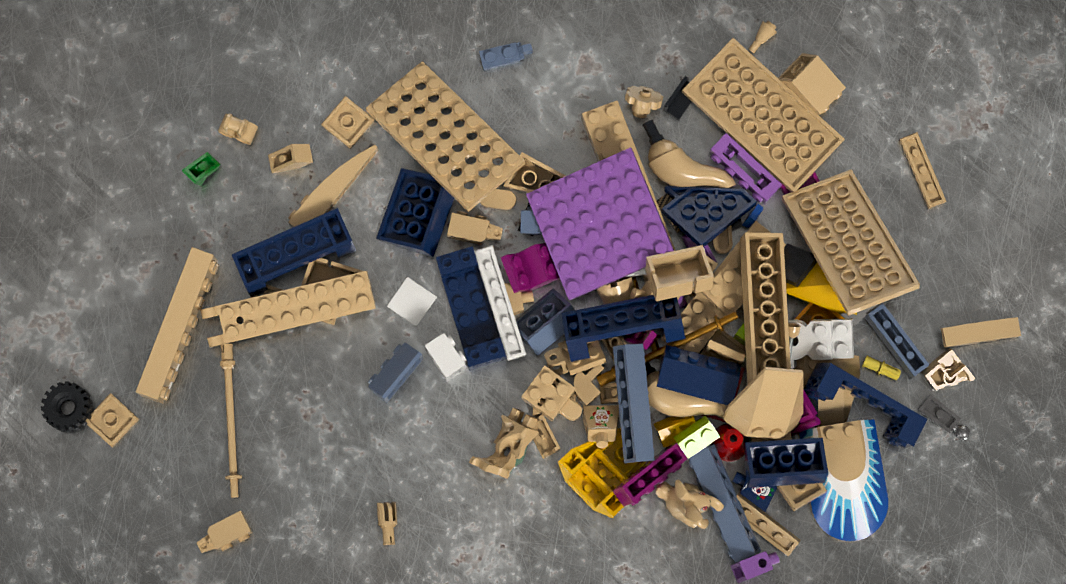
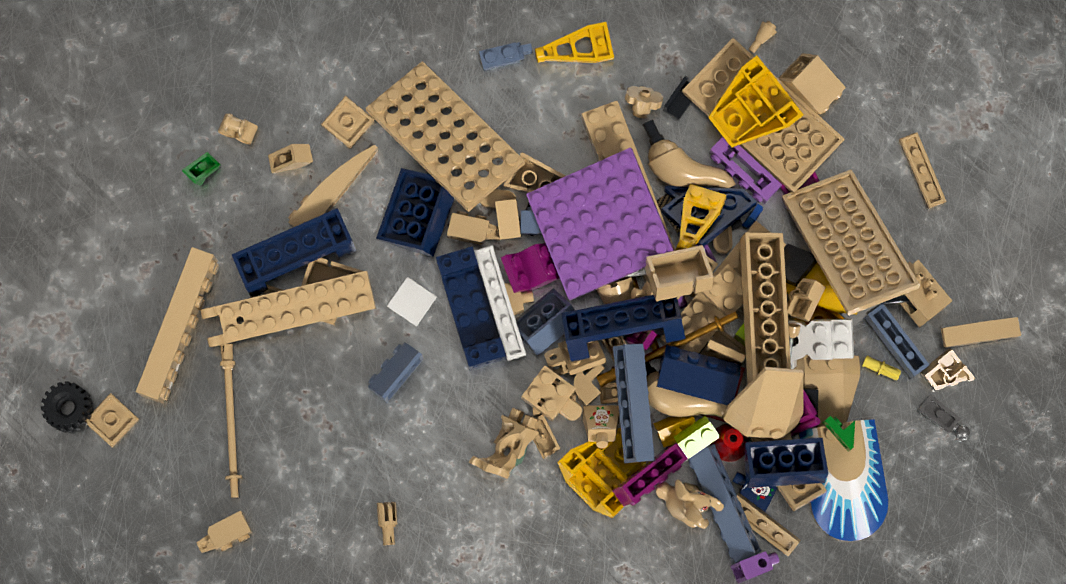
(446, 357): white brick -> none
(508, 218): none -> tan hinge
(600, 43): none -> yellow plate
(704, 199): none -> yellow plate
(753, 105): none -> yellow wedge
(804, 299): none -> tan slope
(845, 436): none -> green slope
(905, 423): dark blue plate -> none
(923, 302): none -> tan piece

